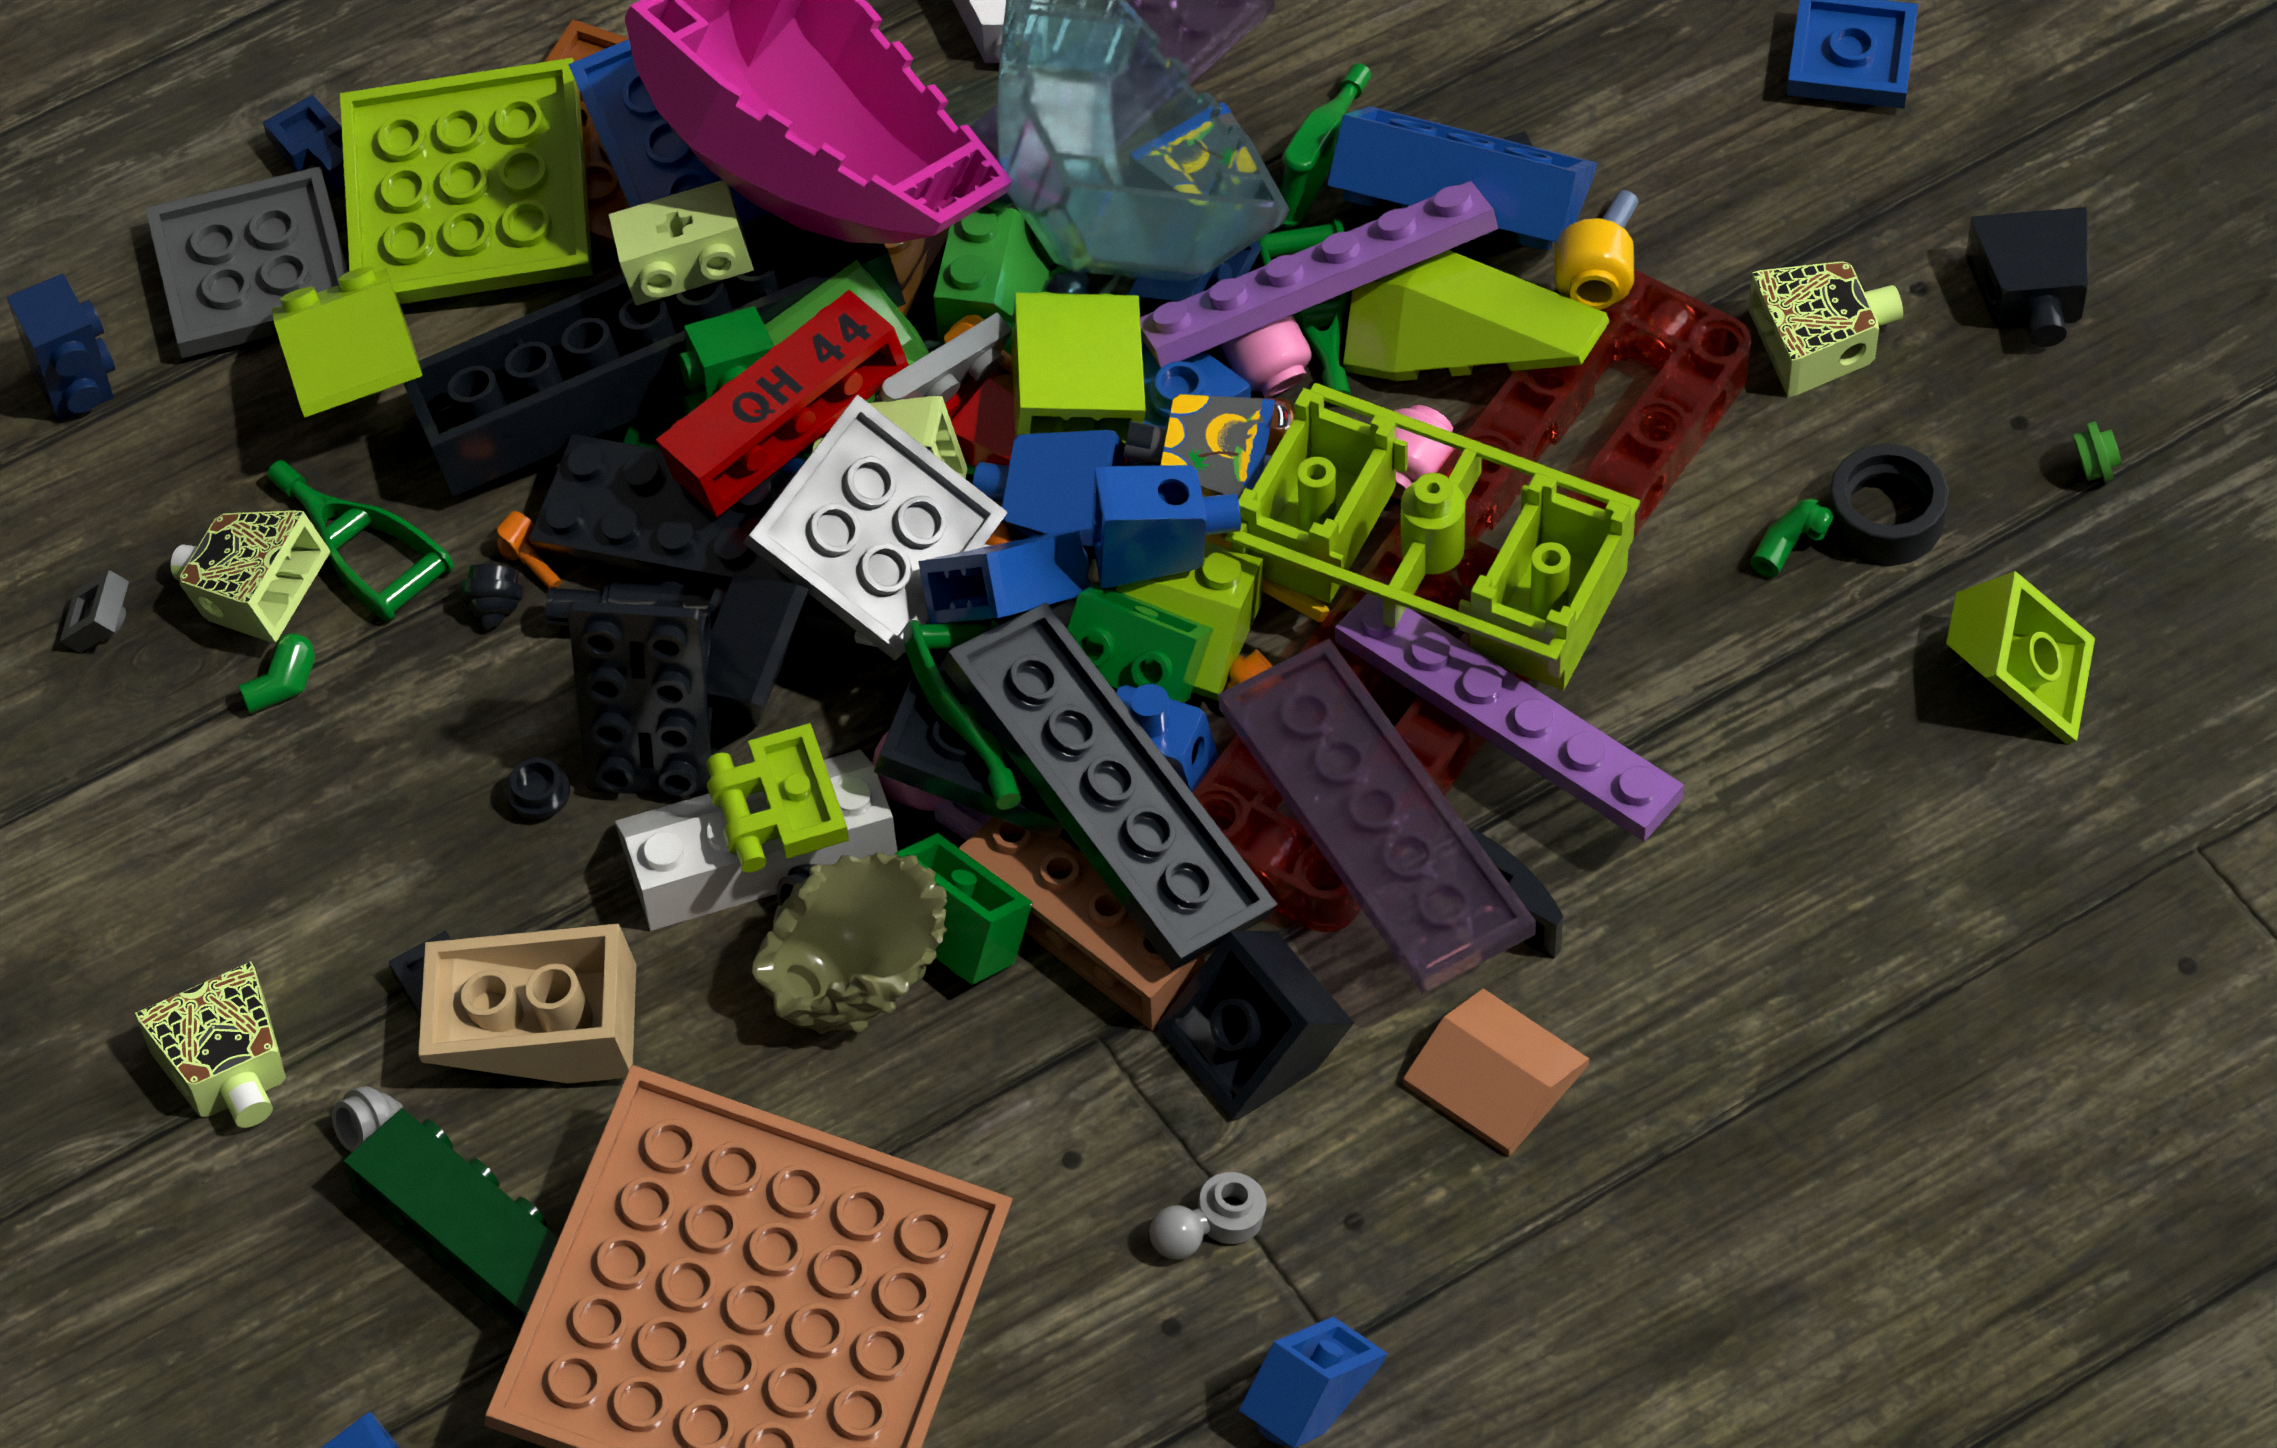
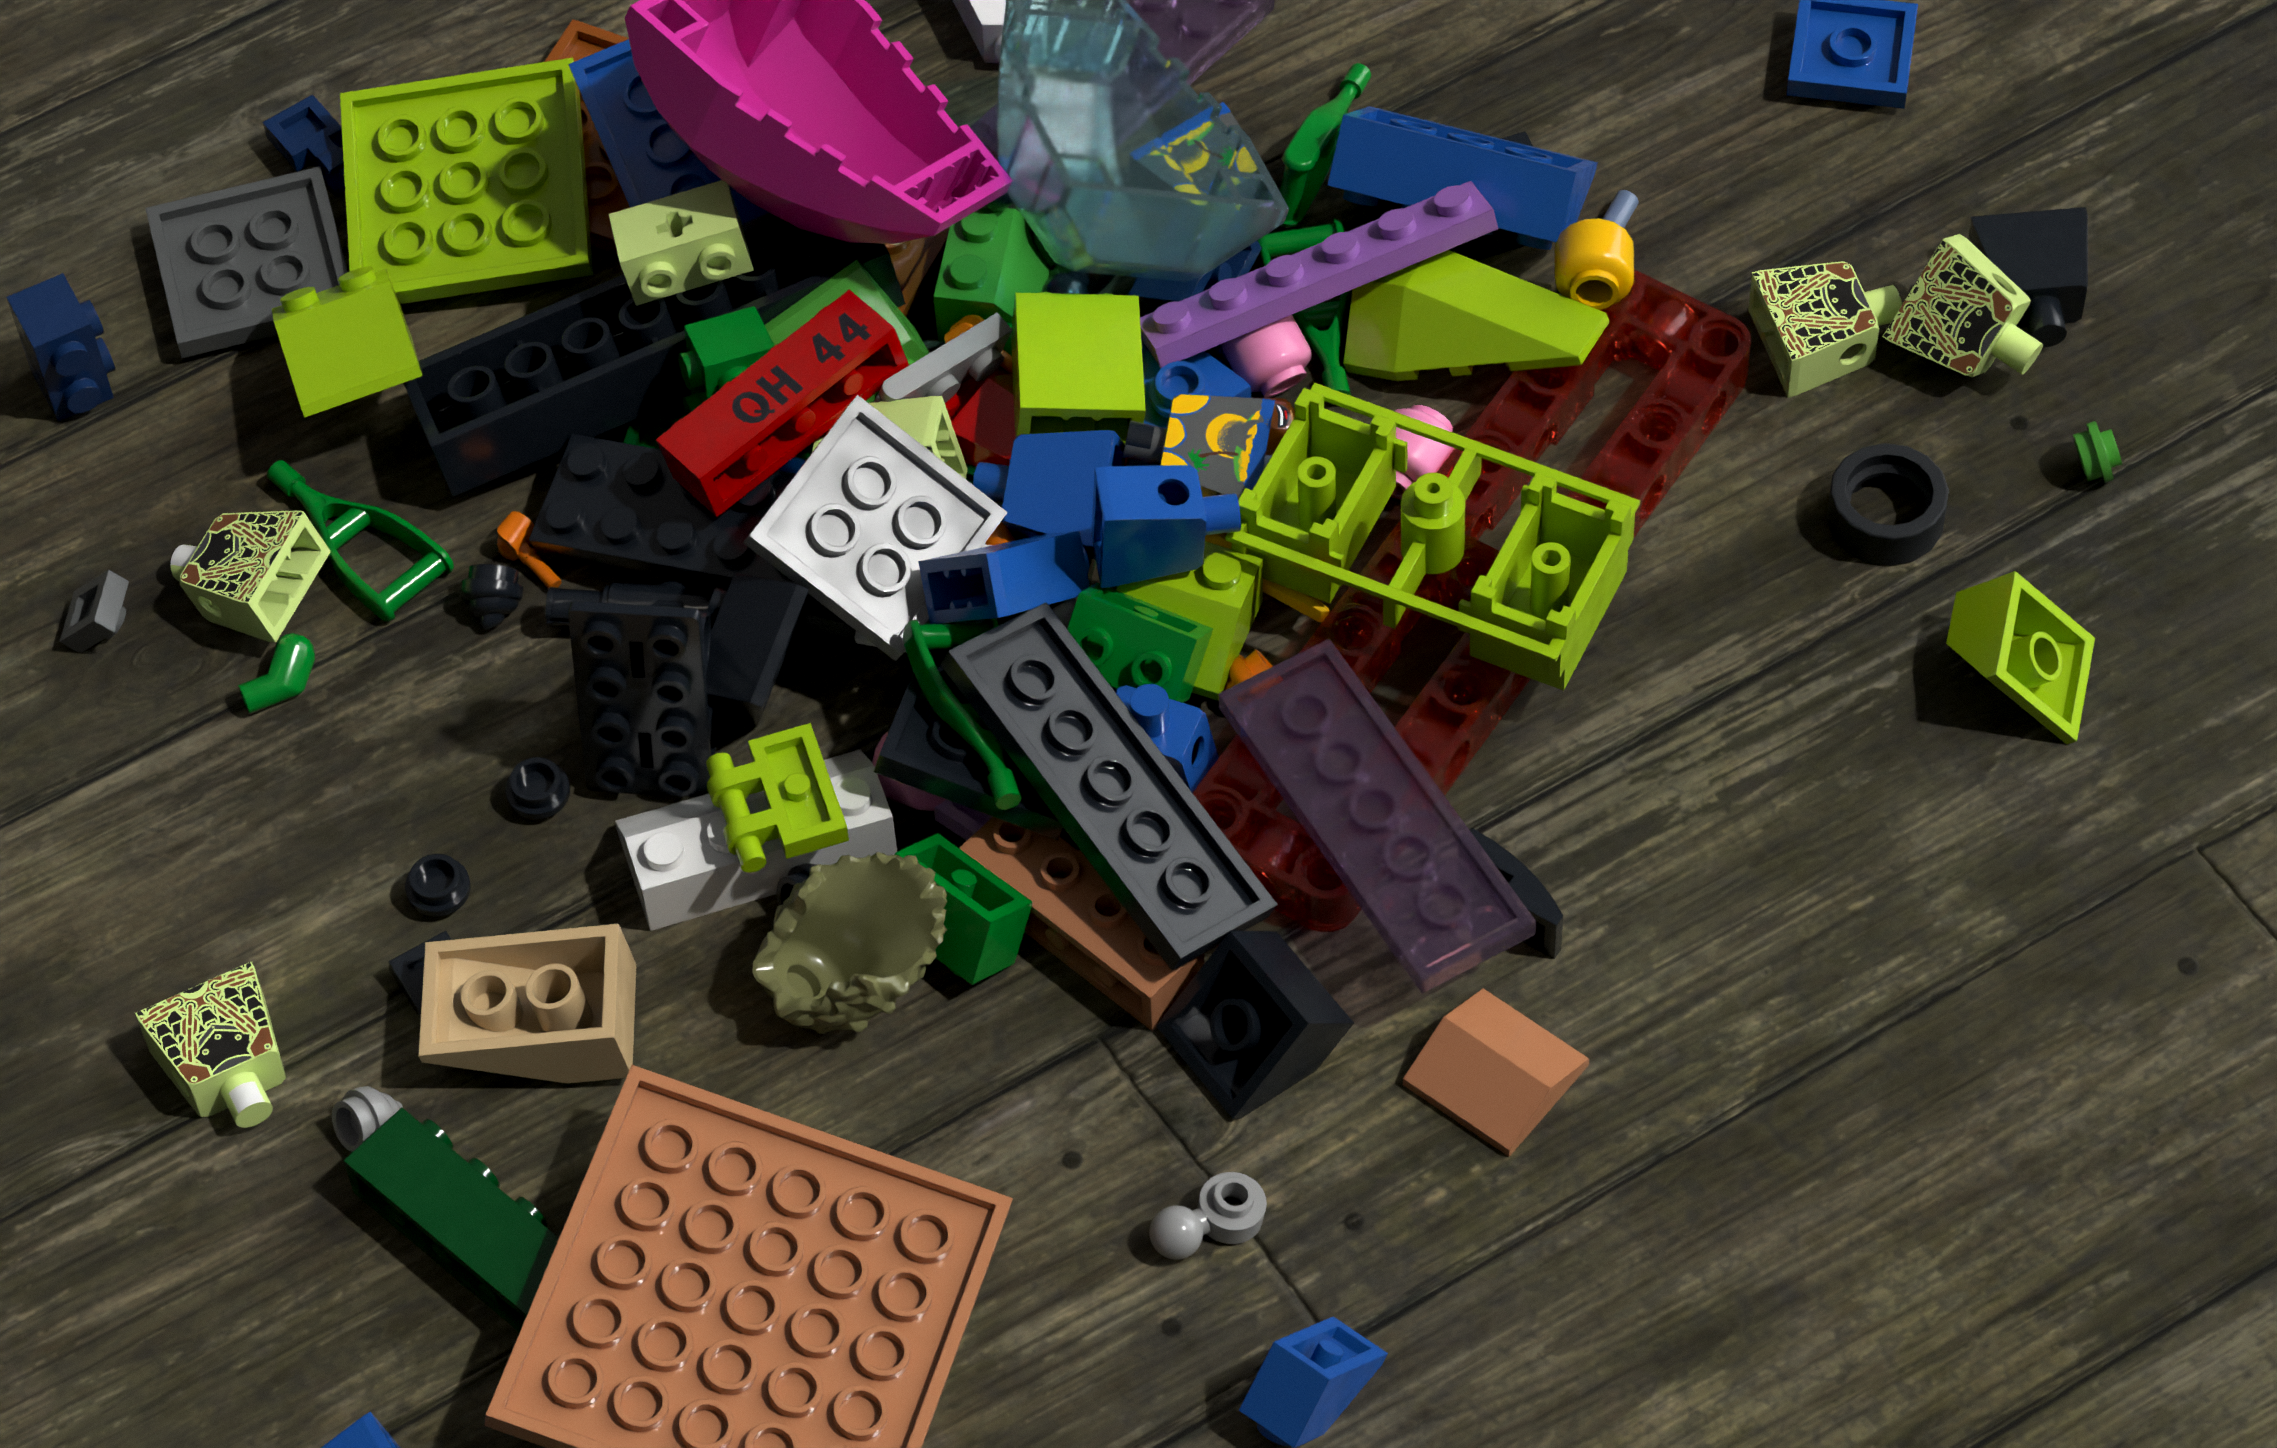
(437, 885): none -> black plate
(1513, 716): medium lavender plate -> none
(1785, 532): green arm -> none
(1964, 313): none -> torso

